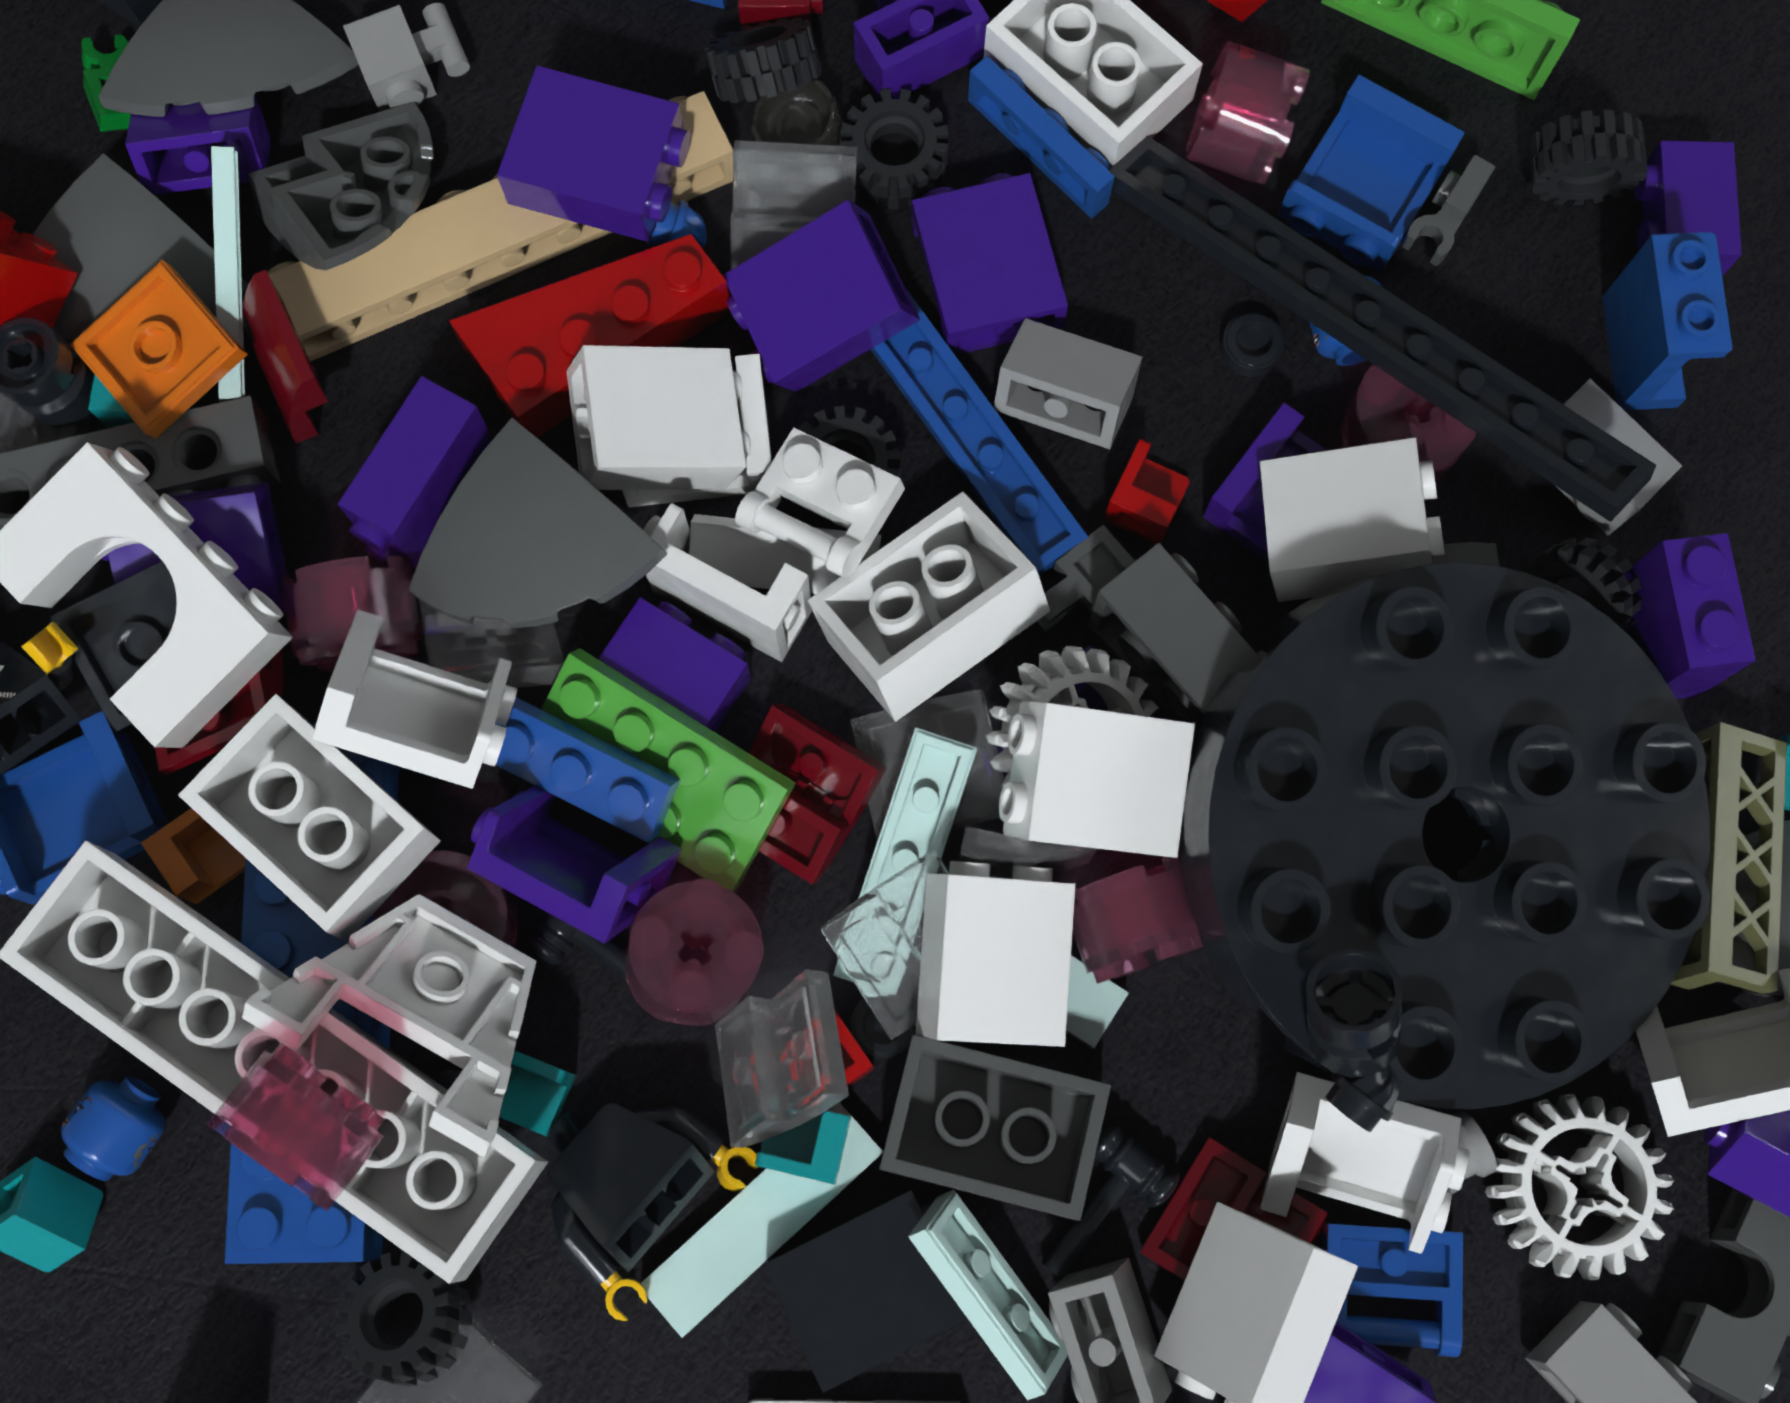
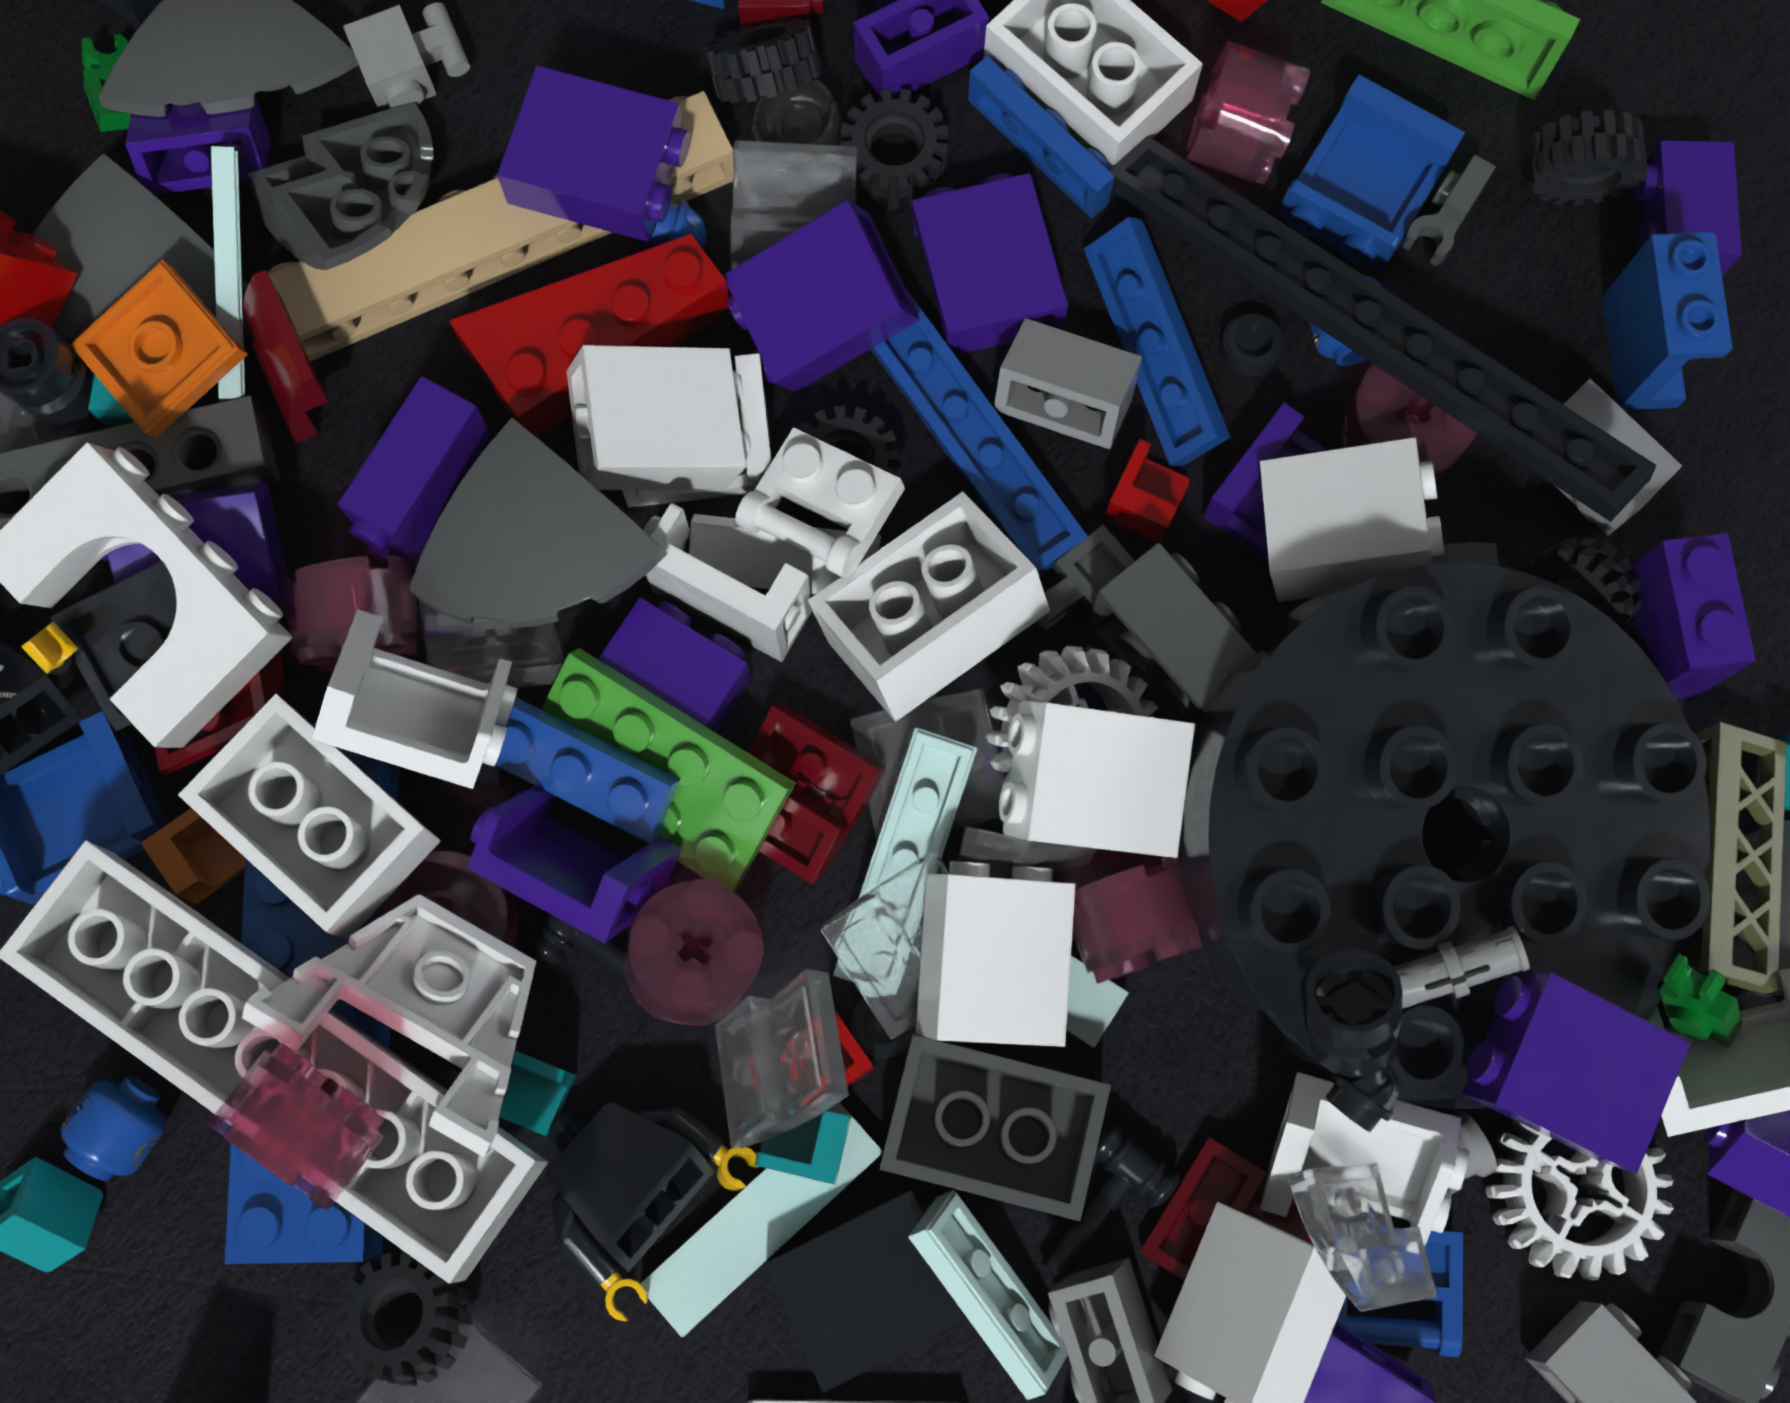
(1153, 328): none -> blue plate
(1356, 1236): none -> clear slope
(1461, 967): none -> light grey pin
(1575, 1068): none -> dark purple brick
(1698, 1005): none -> green plate

